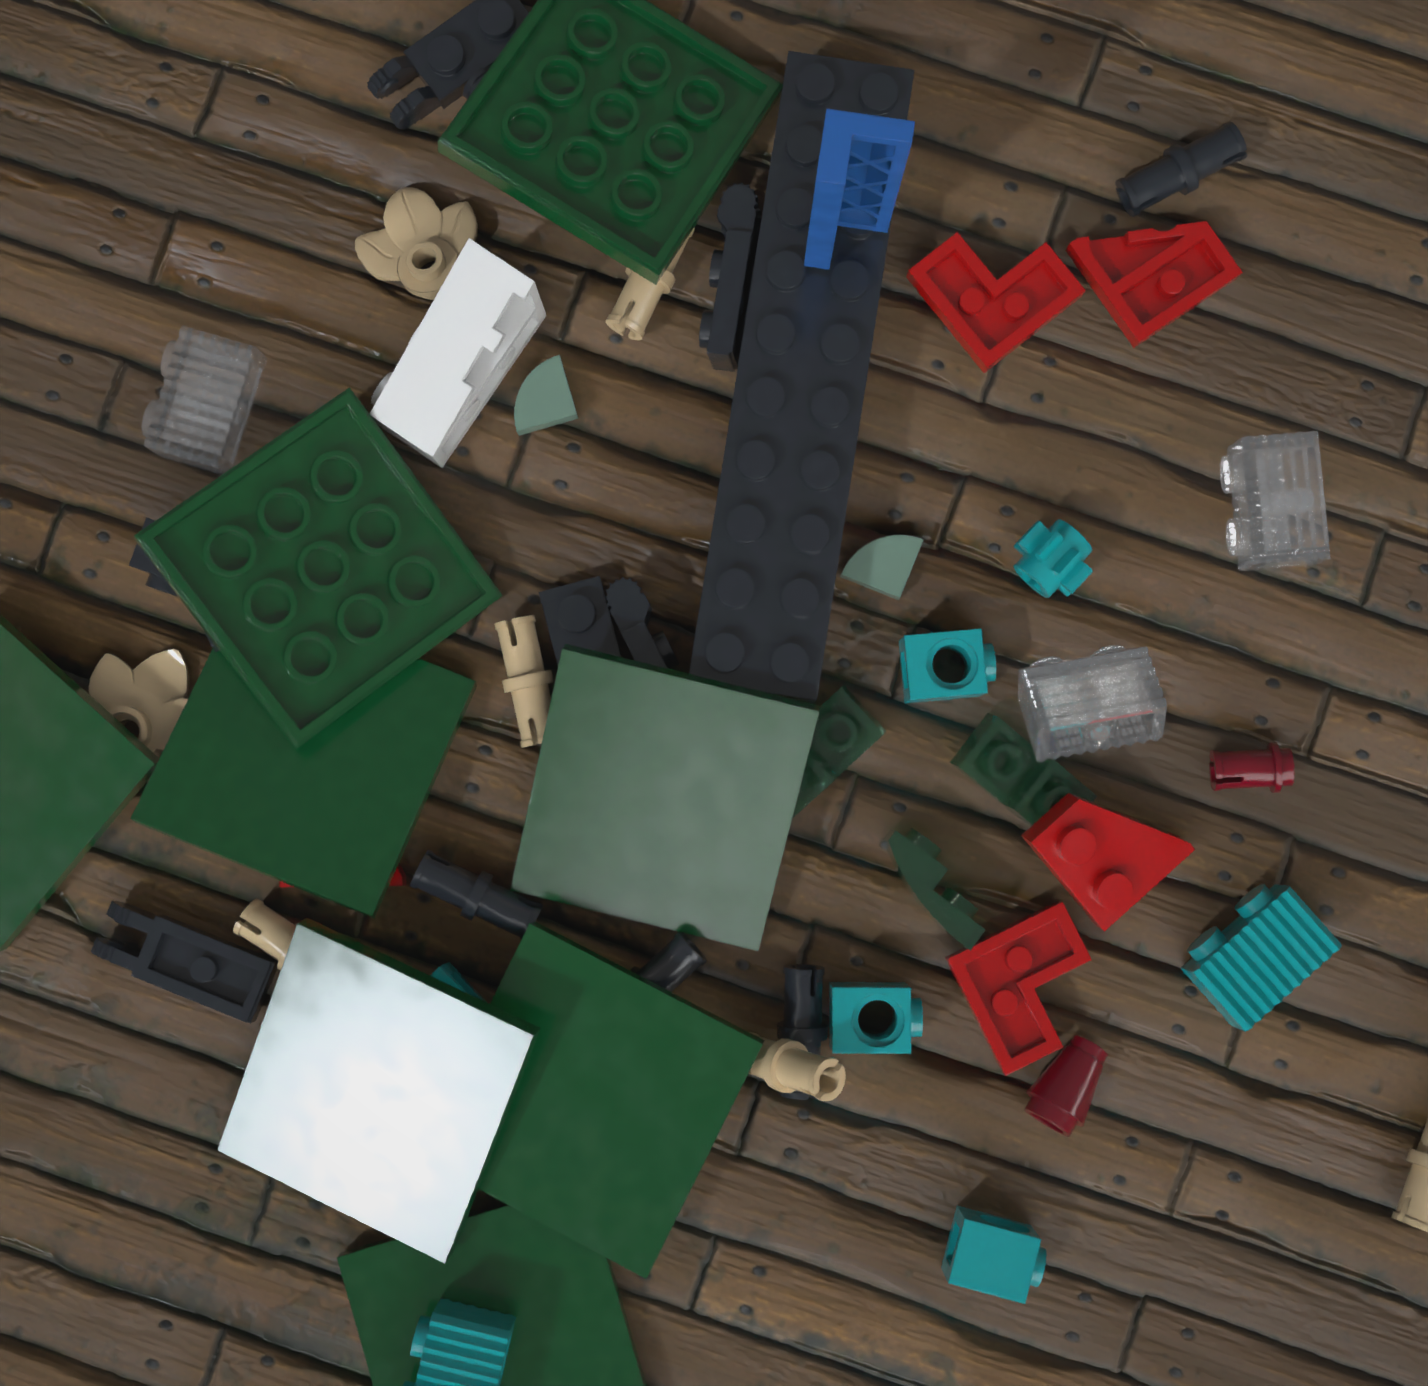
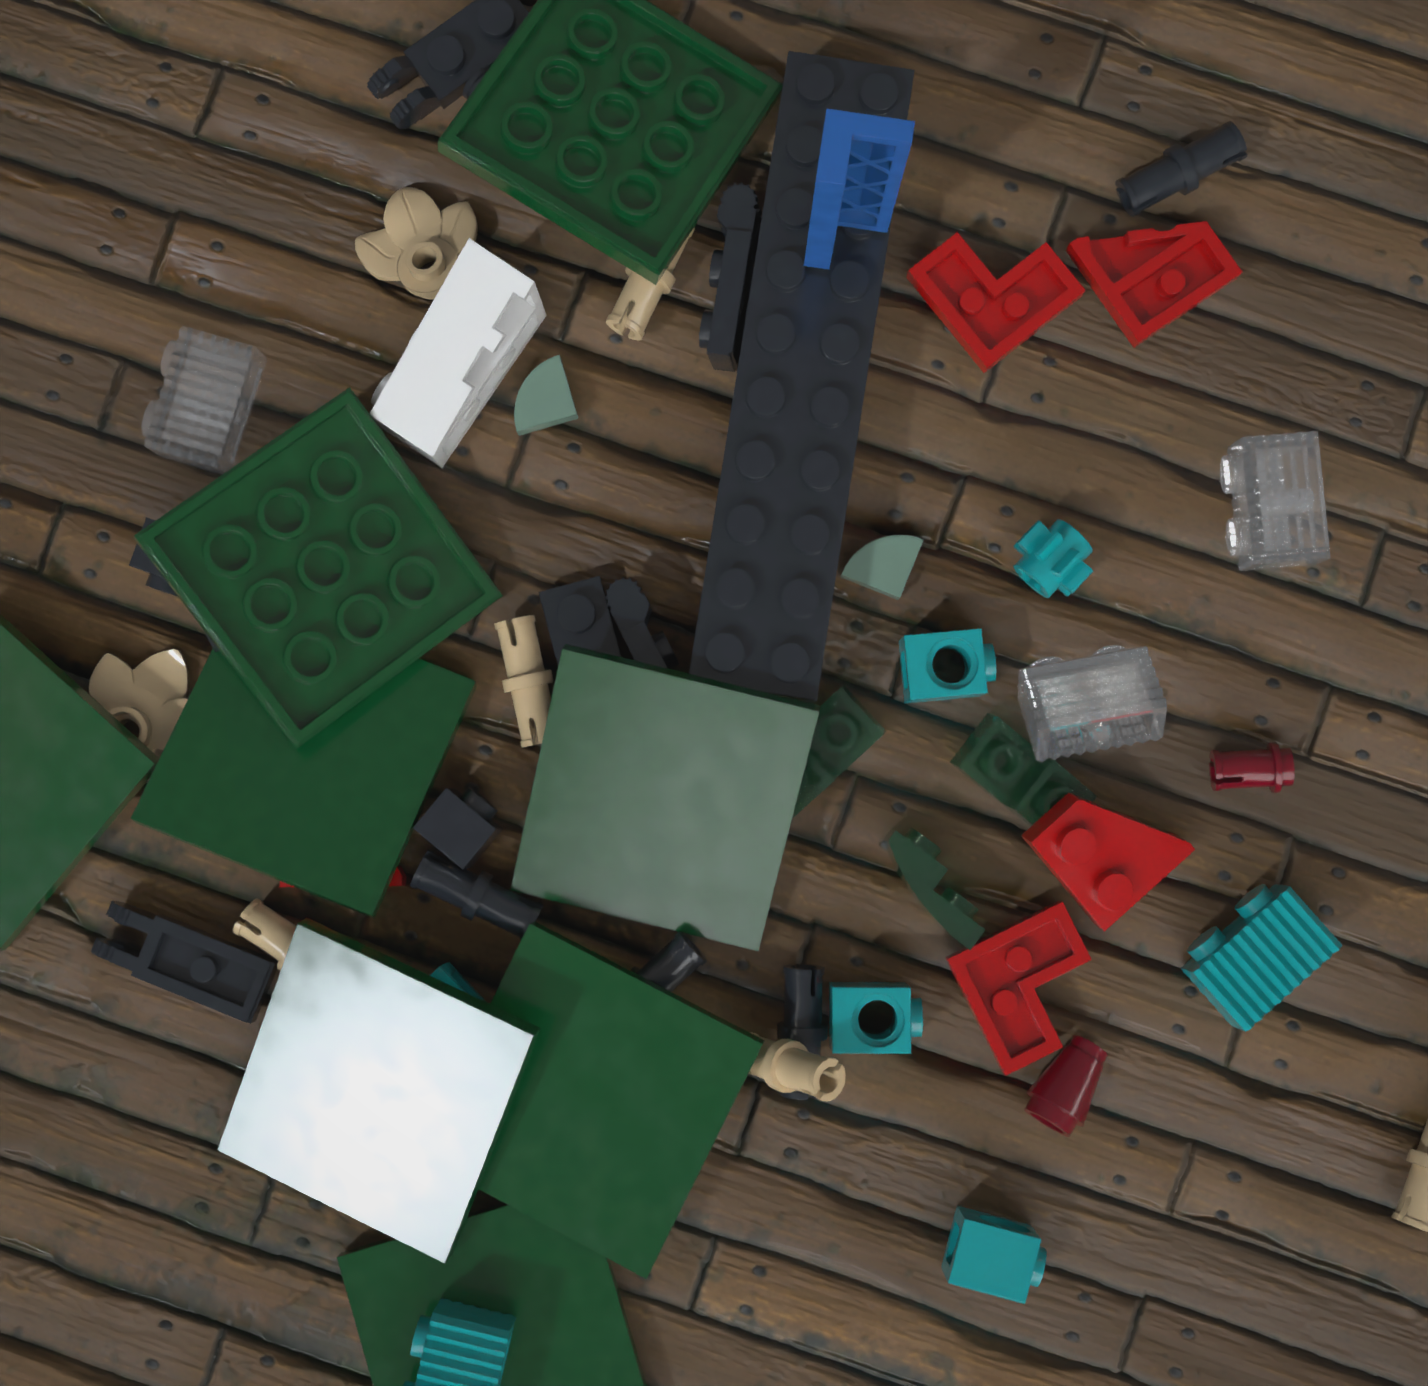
(460, 825): none -> black plate

